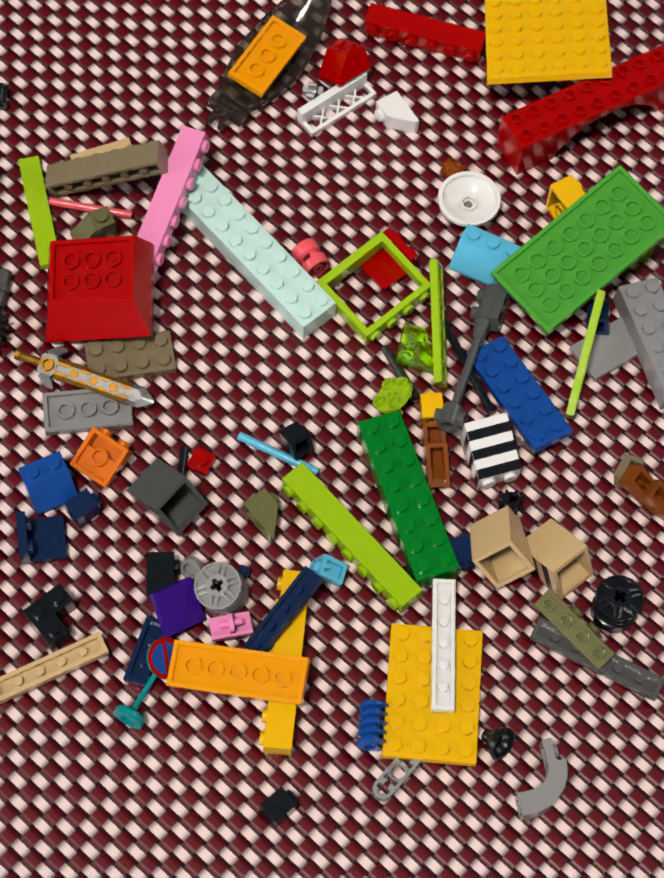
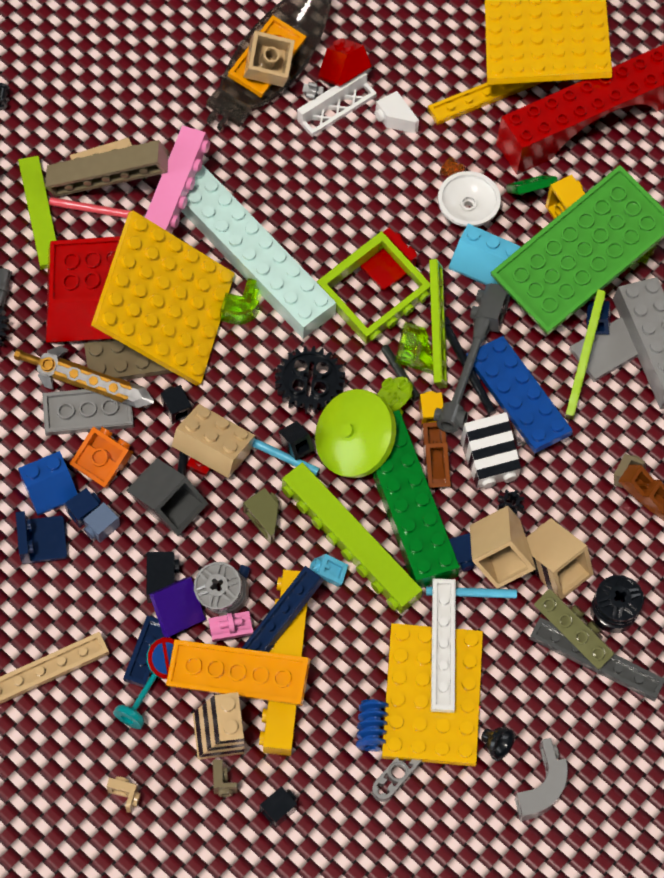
(46, 616): black brick -> none
(95, 225): olive slope -> none
(101, 523): none -> sand blue brick
(122, 787): none -> tan bracket
(163, 298): none -> yellow plate
(176, 403): none -> black brick
(190, 567): light grey tile -> none
(213, 440): none -> tan brick
(219, 727): none -> tan slope
(219, 776): none -> dark tan bracket
(243, 308): none -> clear neon green brick
(269, 58): none -> tan brick
(289, 377): none -> black gear
(310, 258): coral wheel -> none
(355, 433): none -> lime dish
(424, 32): red brick -> none
(474, 99): none -> yellow tile
(481, 592): none -> medium azure bar
(531, 184): none -> green tile

